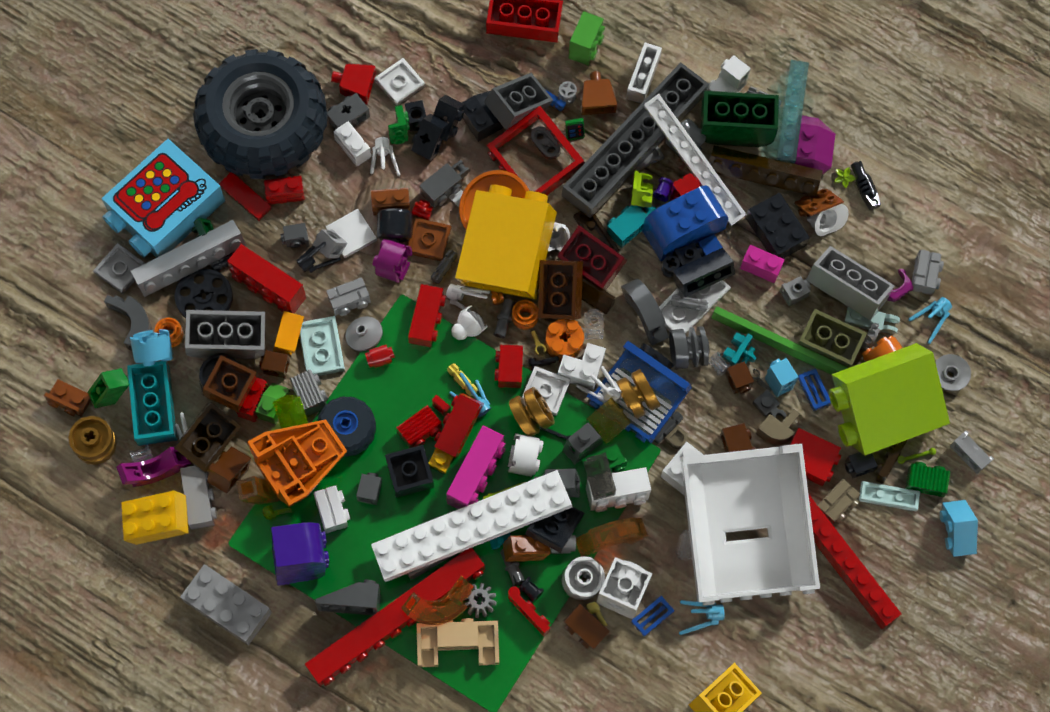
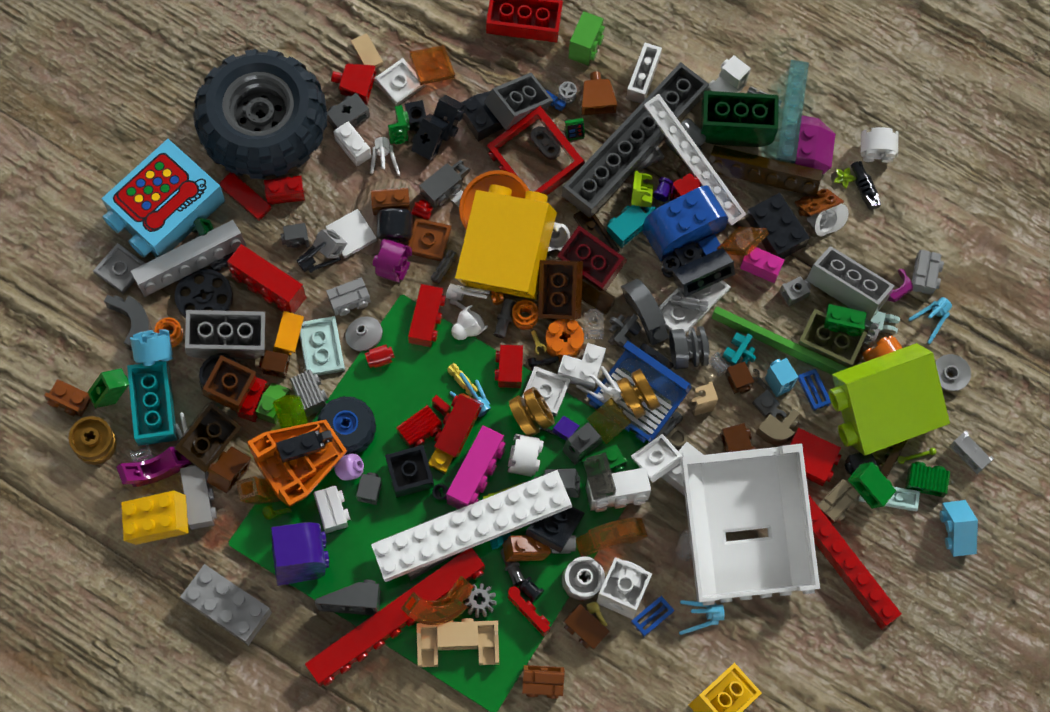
(303, 445): none -> black hinge
(349, 467): none -> lavender head
(366, 51): none -> tan tile
(432, 65): none -> clear orange tile
(436, 491): none -> black hinge
(543, 681): none -> dark orange brick
(565, 428): none -> dark purple tile
(629, 324): none -> dark grey hips
(657, 457): none -> white tile
(707, 401): none -> tan hinge
(743, 240): none -> clear orange tile
(845, 320): none -> green bracket
(872, 485): none -> green brick
(879, 144): none -> white brick

